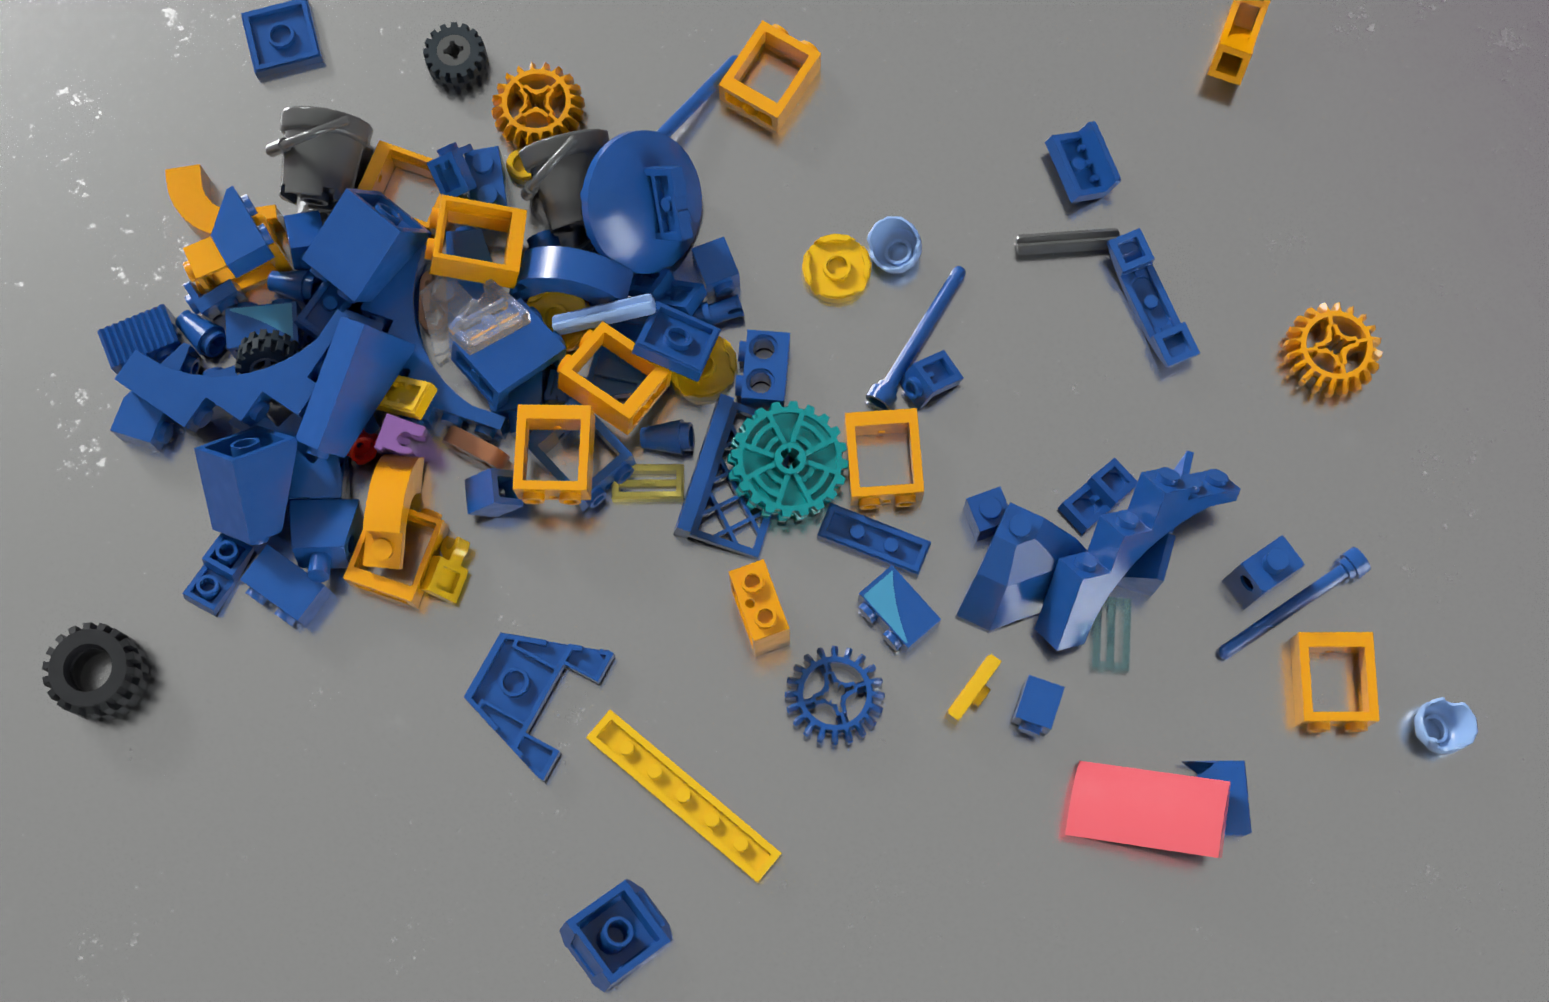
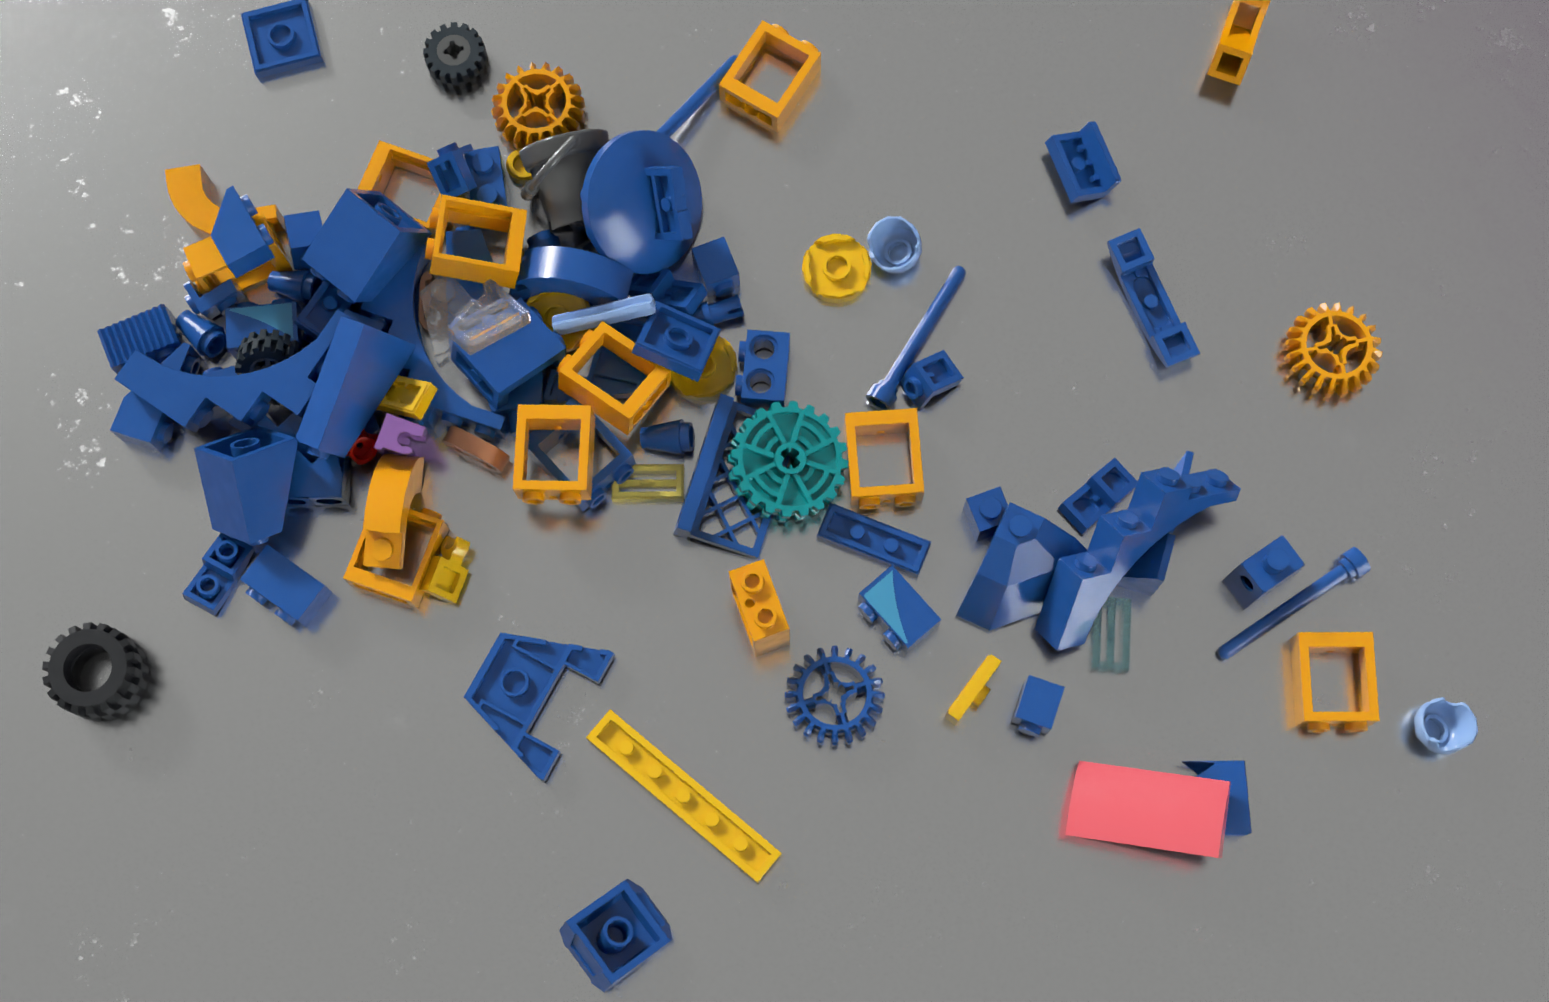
(319, 154): dark grey piece -> none
(324, 534): blue torso -> none
(491, 493): blue brick -> none
(1065, 241): dark grey axle -> none

